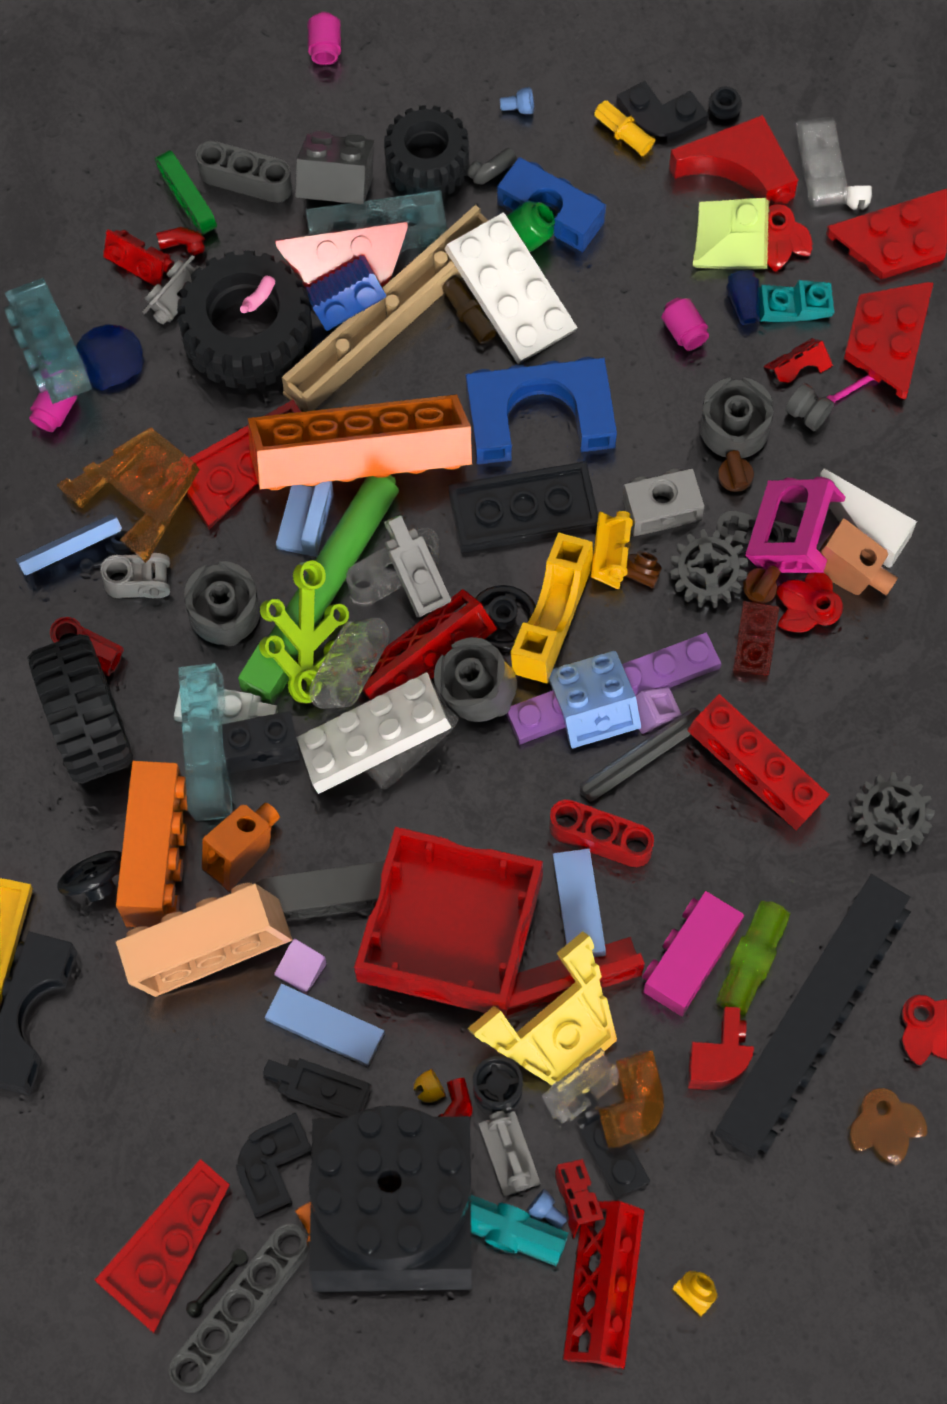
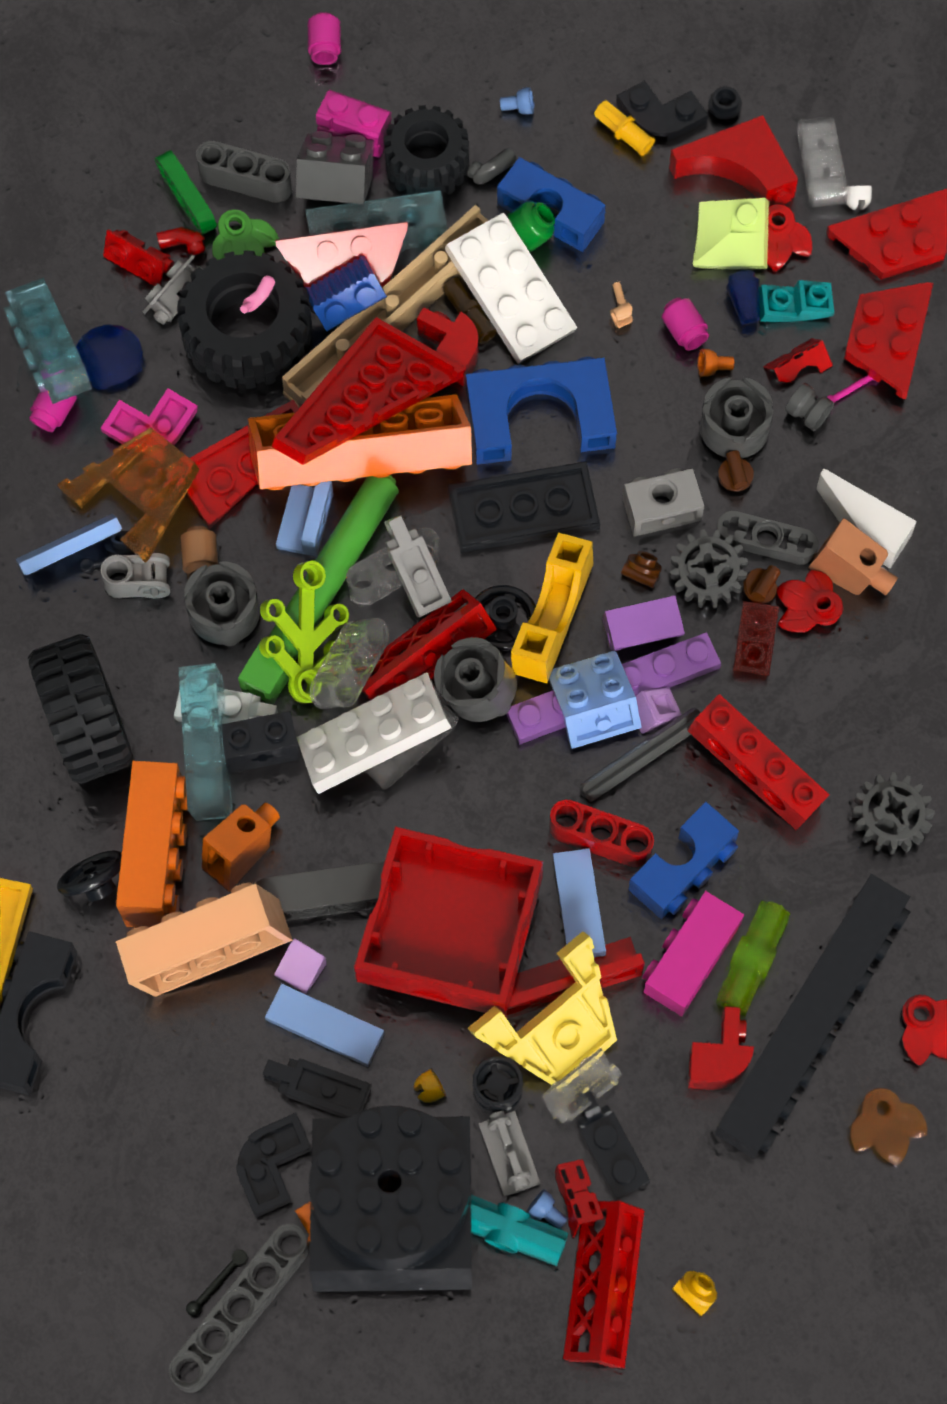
(106, 650): red piece -> none
(158, 1254): red wing -> none
(168, 419): none -> dark pink plate
(198, 549): none -> medium nougat brick
(252, 236): none -> bright green plate
(349, 116): none -> dark pink brick
(368, 385): none -> red wing
(455, 339): none -> red brick
(460, 1099): red arm -> none
(609, 549): yellow hinge -> none
(622, 314): none -> light nougat hand
(642, 1104): clear orange plate -> none
(643, 623): none -> medium lavender hinge
(664, 885): none -> blue arch
(710, 362): none -> orange piece
(802, 554): dark pink panel -> none

